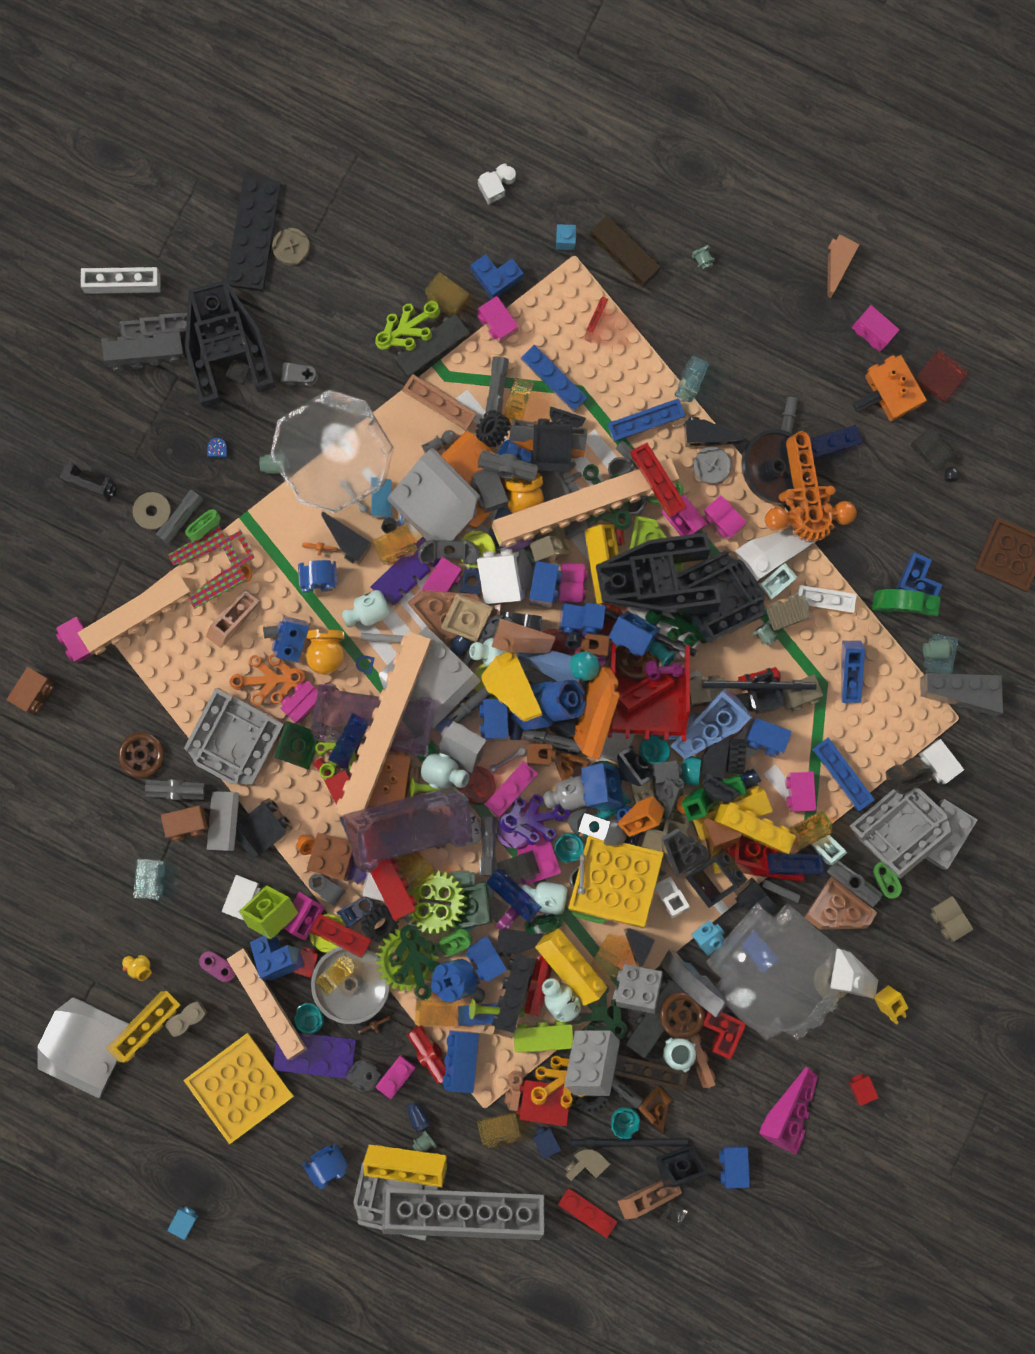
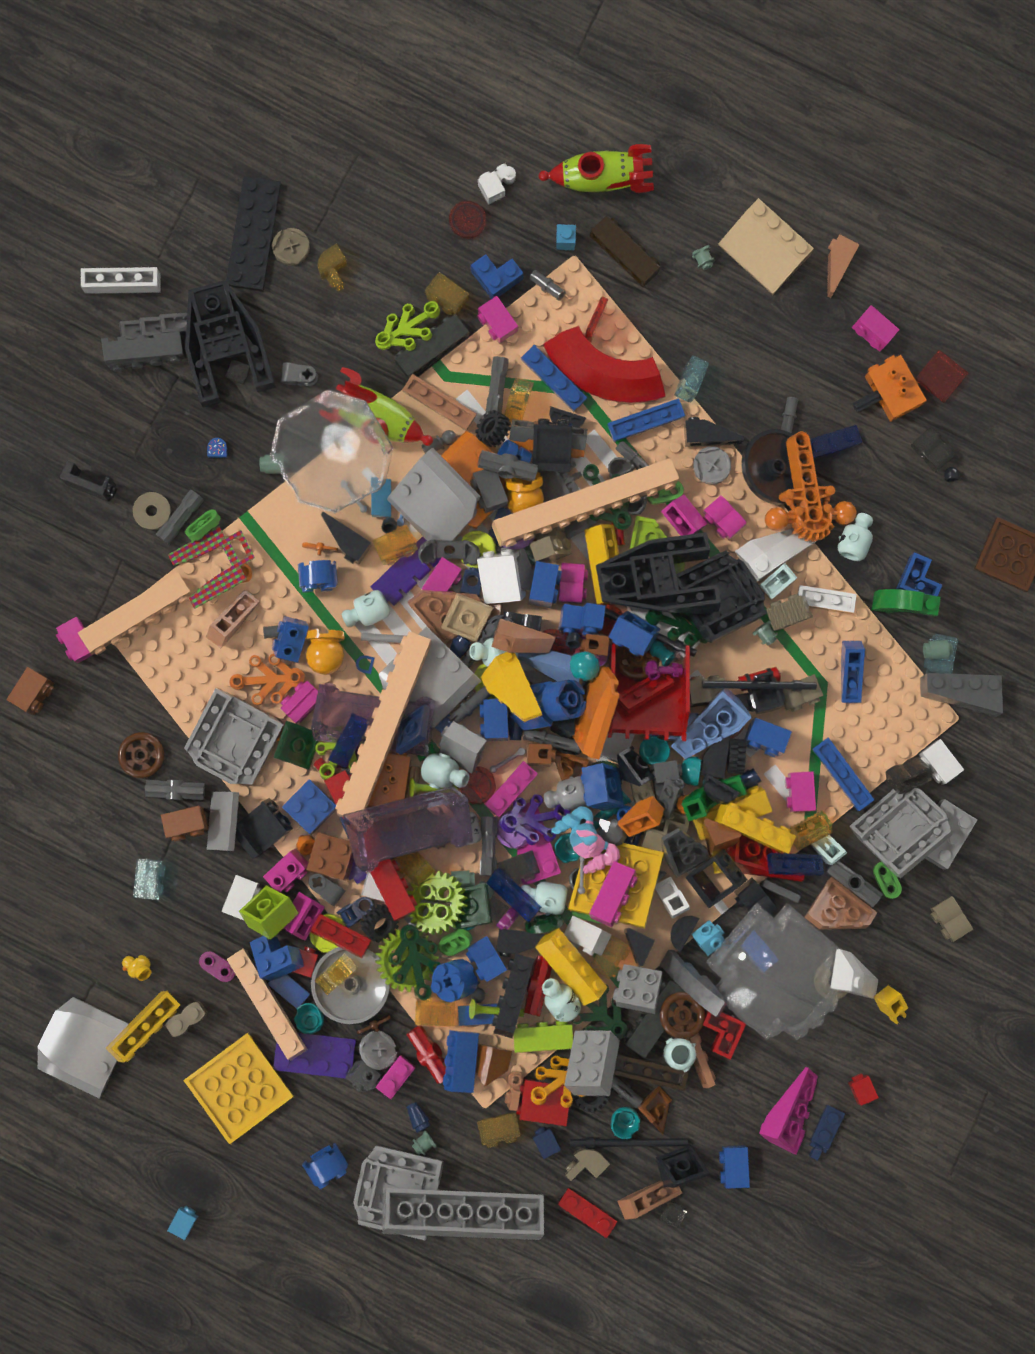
(286, 871): none -> dark pink brick
(289, 990): none -> blue tile
(309, 807): none -> blue brick
(330, 262): none -> clear yellow brick
(377, 1050): none -> light grey tile
(393, 417): none -> piece
(405, 1165): yellow brick -> none
(412, 729): none -> dark blue tile
(467, 219): none -> clear red tile
(491, 1063): none -> dark orange slope
(547, 285): none -> dark grey pin
(586, 840): none -> hair
(586, 935): none -> white brick
(601, 374): none -> red brick
(604, 171): none -> piece
(613, 894): none -> dark pink brick
(658, 480): red plate -> none
(682, 930): none -> black plate
(766, 246): none -> tan slope
(825, 1131): none -> dark blue hinge
(856, 538): none -> light aqua piece

